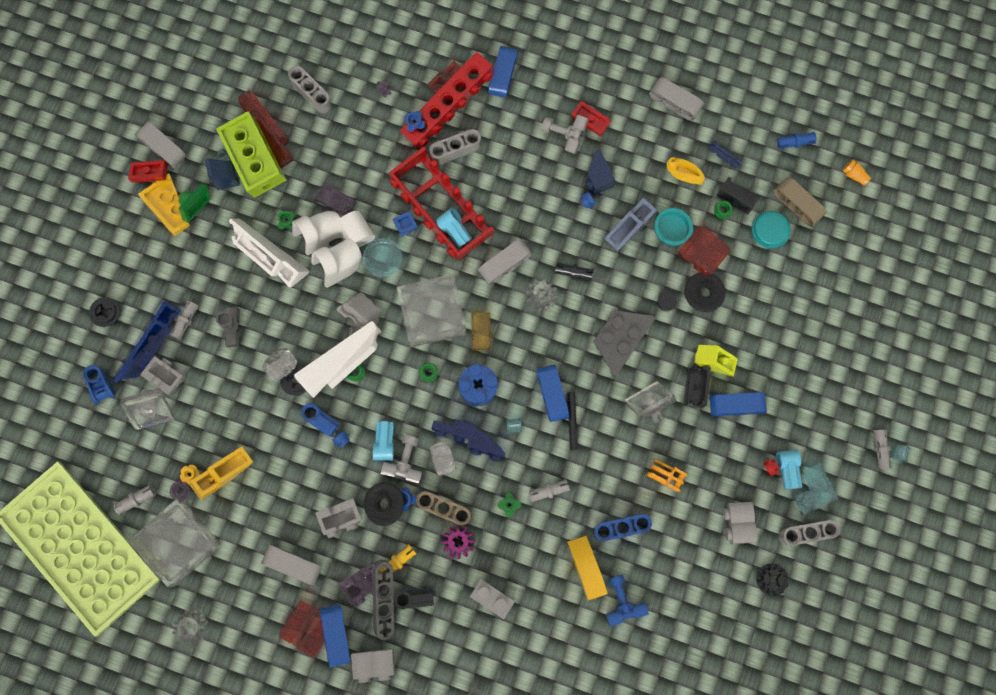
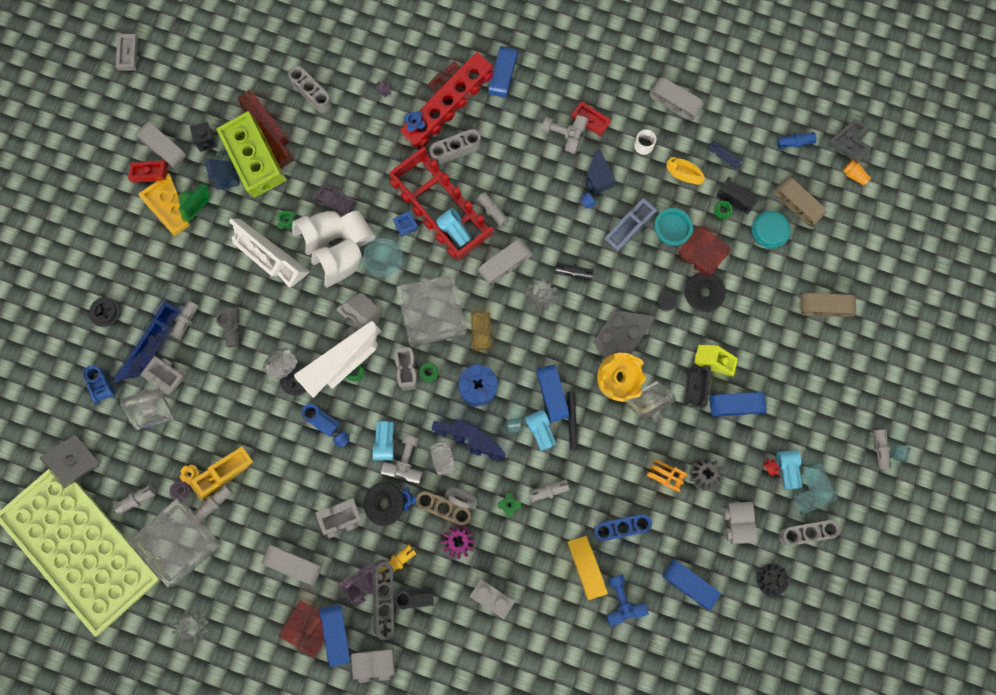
(69, 461): none -> flat silver plate
(126, 52): none -> light grey plate
(203, 136): none -> black brick
(213, 502): none -> light grey pin
(405, 374): none -> light grey brick
(461, 498): none -> light grey piece
(493, 209): none -> light grey pin
(539, 425): none -> medium azure piece
(632, 378): none -> yellow plate
(645, 134): none -> white piece
(691, 585): none -> blue beam
(701, 479): none -> dark grey gear
(828, 305): none -> dark tan beam
(849, 141): none -> flat silver plate

